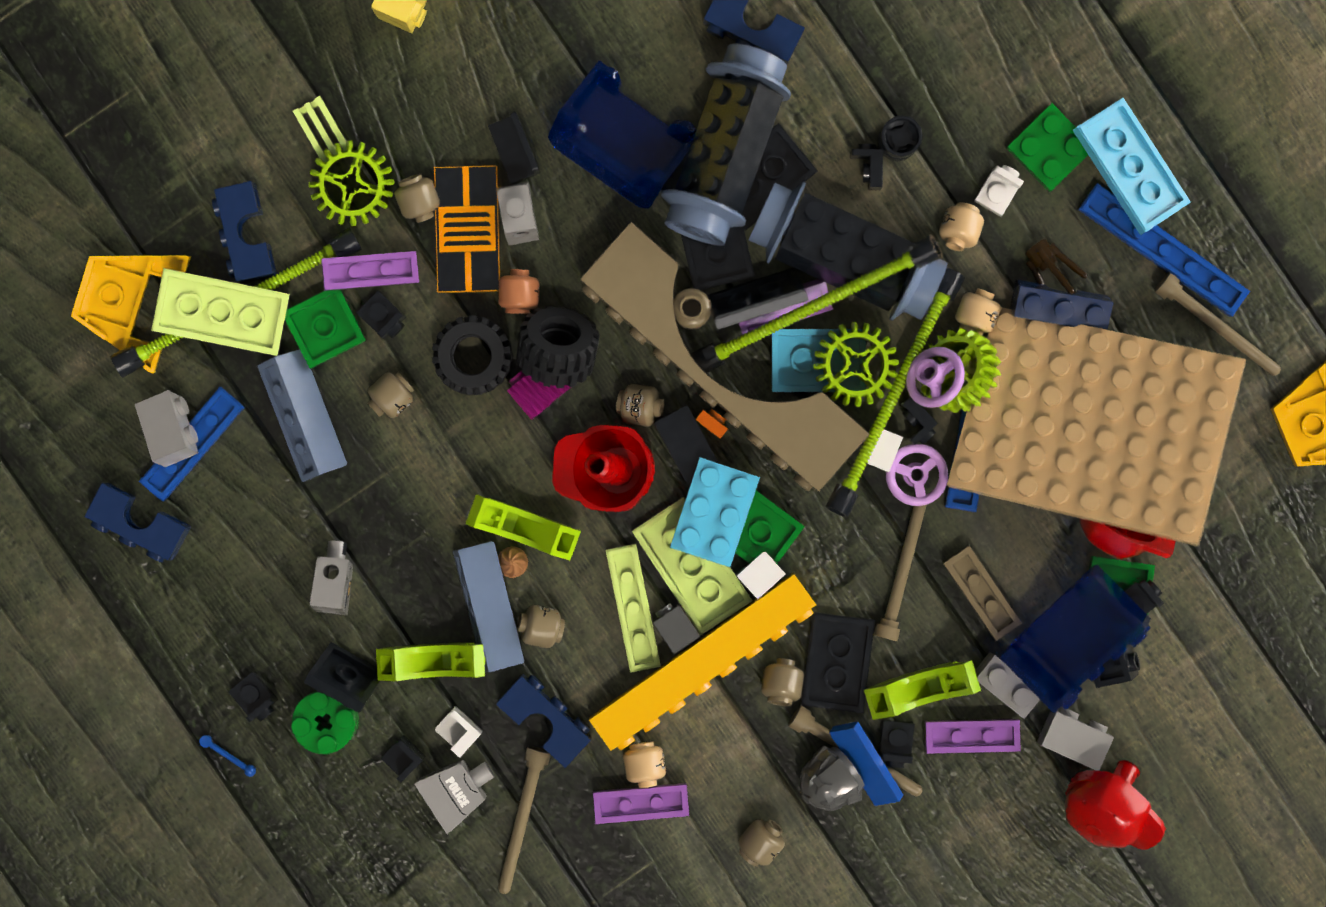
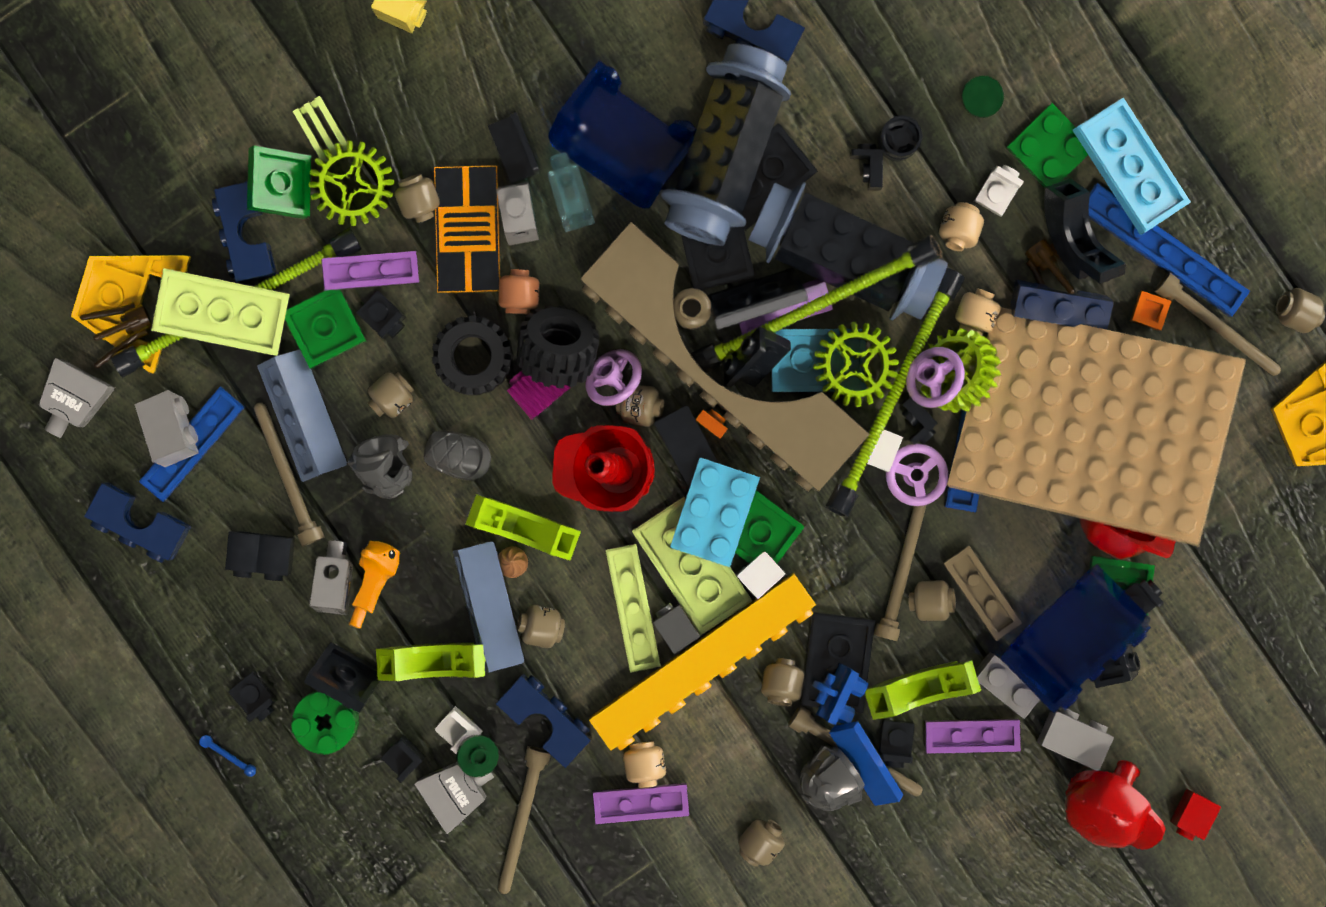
(72, 396): none -> light grey torso
(135, 320): none -> dark brown plant
(259, 554): none -> black brick
(278, 182): none -> plate
(308, 530): none -> dark tan piece
(380, 564): none -> light orange animal
(381, 465): none -> dark grey helmet
(457, 455): none -> dark grey piece
(477, 755): none -> dark green piece
(571, 200): none -> clear light blue torso
(609, 372): none -> lavender piece
(755, 357): none -> black bracket
(835, 693): none -> blue hips
(932, 600): none -> dark tan head
(982, 96): none -> dark green piece
(1072, 236): none -> black arch
(1150, 311): none -> orange plate
(1194, 815): none -> red brick
(1300, 310): none -> dark tan head

